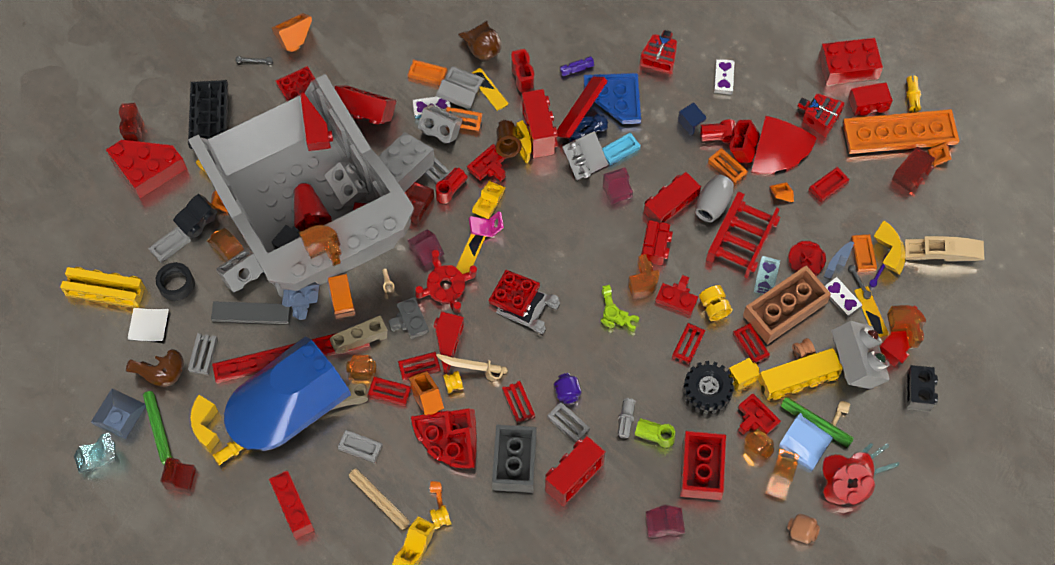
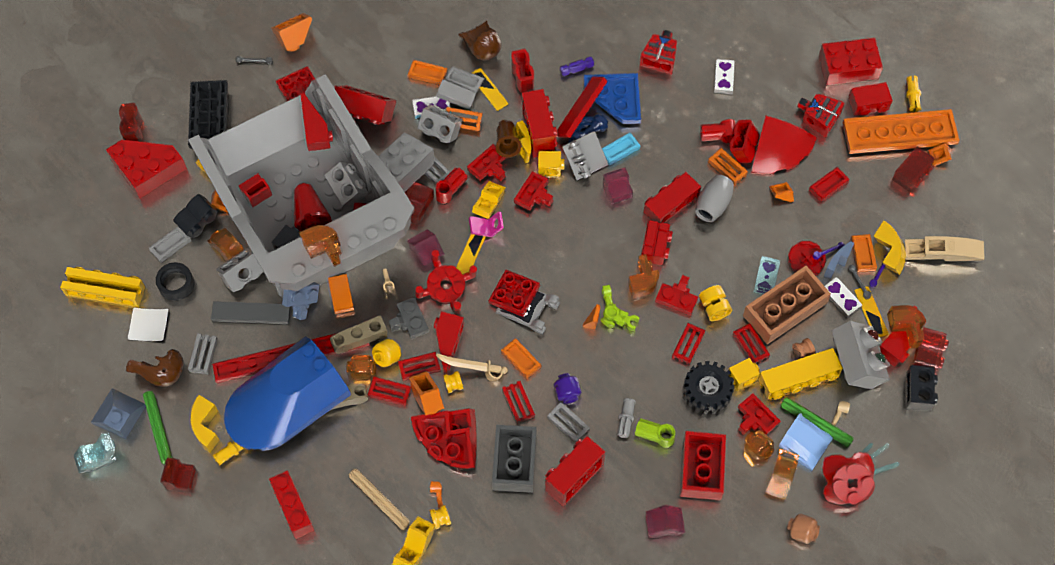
(255, 190): none -> red piece
(360, 446): light grey tile -> none
(386, 352): none -> yellow head
(521, 358): none -> orange tile
(534, 192): none -> red hinge
(550, 163): none -> yellow brick
(592, 319): none -> orange slope
(691, 117): dark blue panel -> none
(732, 220): red fence -> none
(816, 255): none -> dark purple hinge
(931, 348): none -> clear red brick

